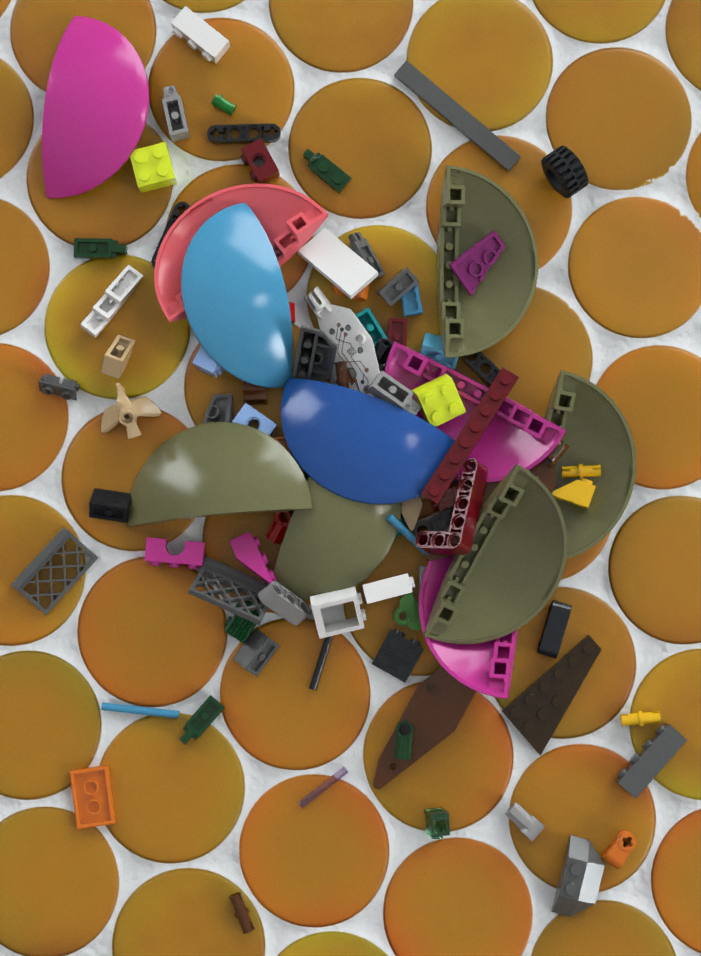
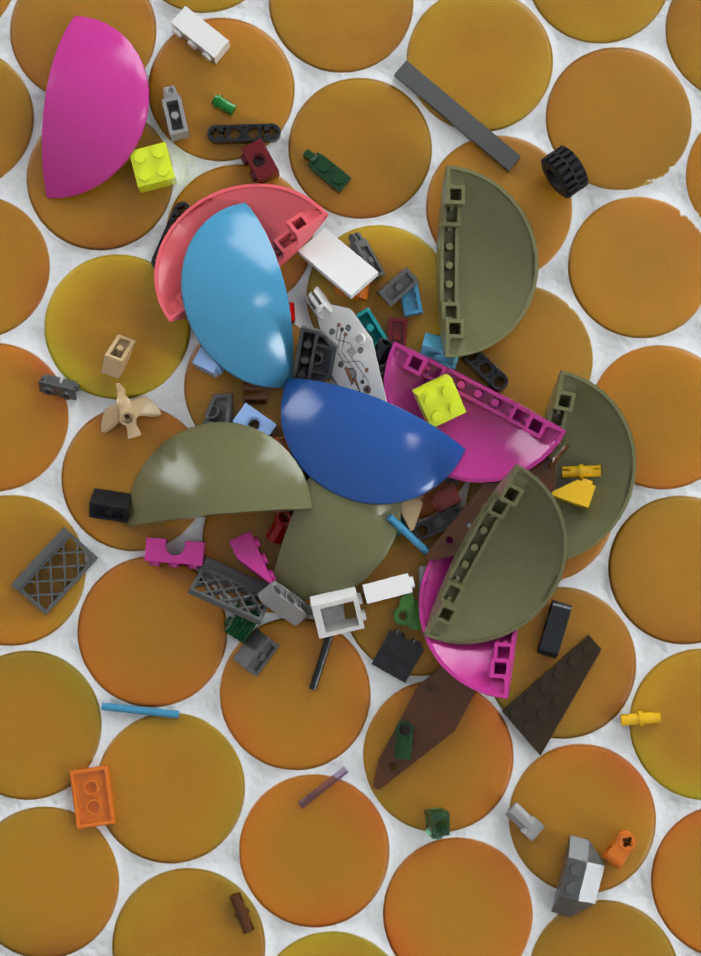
(98, 248): dark green hinge -> none
(111, 301): white slope -> none
(202, 719): dark green hinge -> none
(342, 375): reddish brown pin -> none
(393, 392): light grey hinge -> none
(464, 516): dark red beam -> none
(469, 436): dark red plate -> none
(476, 261): magenta wing -> none
(650, 760): dark grey brick -> none

